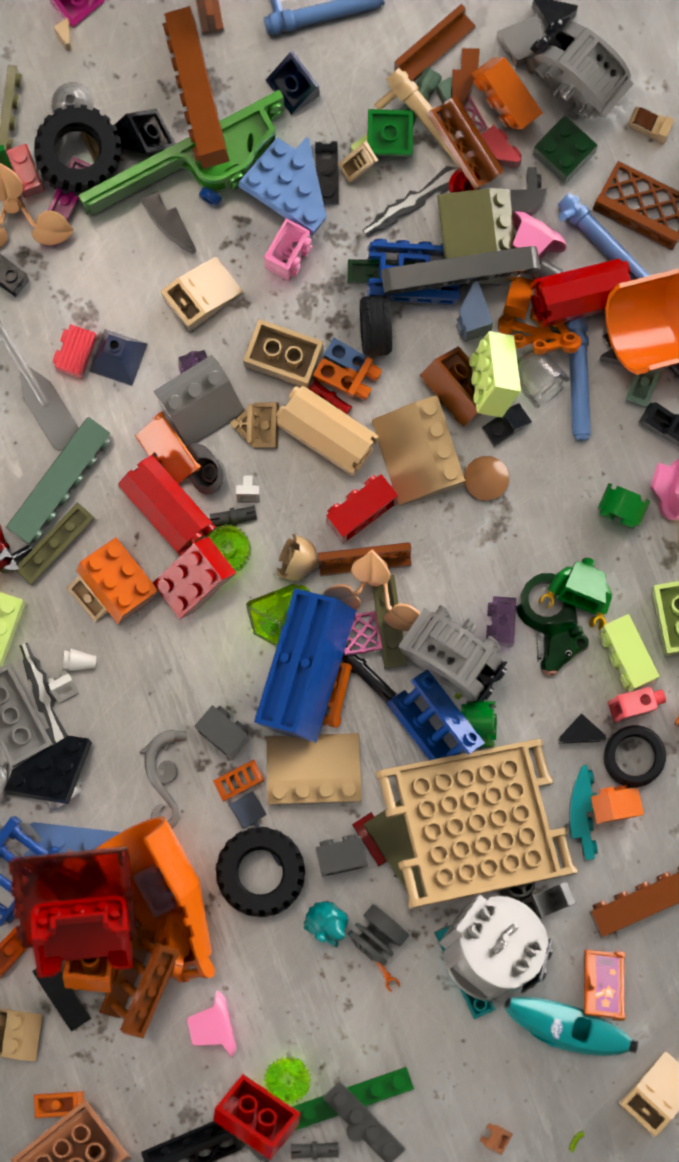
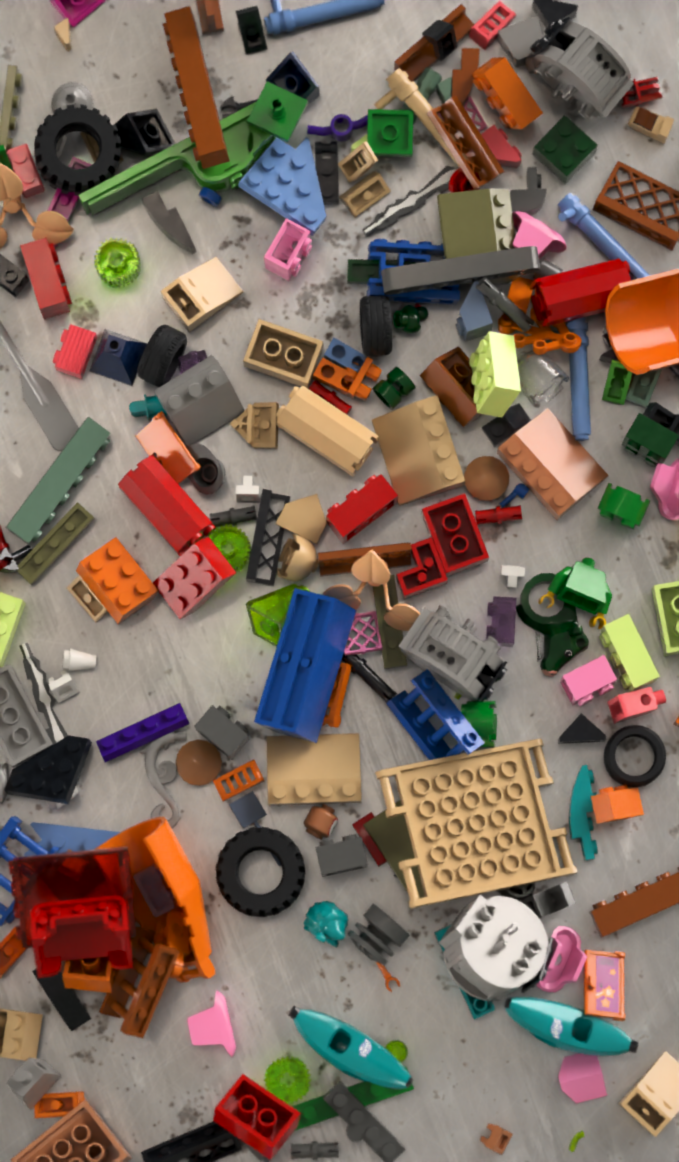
(32, 1081): none -> light grey torso
(46, 278): none -> brick
(120, 274): none -> clear neon green brick
(142, 732): none -> dark purple plate
(149, 407): none -> teal arm
(161, 355): none -> black tyre
(198, 762): none -> medium nougat dish
(230, 103): none -> black bar
(251, 29): none -> black slope
(258, 540): none -> black fence
(277, 111): none -> green tile
(304, 518): none -> tan slope
(320, 821): none -> nougat head
(336, 120): none -> dark purple piece
(350, 1049): none -> teal piece
(365, 193): none -> tan slope
(388, 394): none -> dark green wheel
(397, 1049): none -> clear neon green wheel
(409, 318): none -> dark green animal
(427, 573): none -> red brick
(442, 38): none -> black slope
(455, 534): none -> red brick
(481, 34): none -> coral slope
(498, 298): none -> dark grey pin
(498, 515): none -> red pin
(512, 573): none -> white tile
(520, 490): none -> blue hand
(551, 463): none -> nougat slope
(568, 944): none -> bright pink piece
(582, 1078): none -> bright pink slope
(588, 680): none -> bright pink piece
(617, 383): none -> bright green slope
(643, 91): none -> red arm
(649, 440): none -> dark green brick

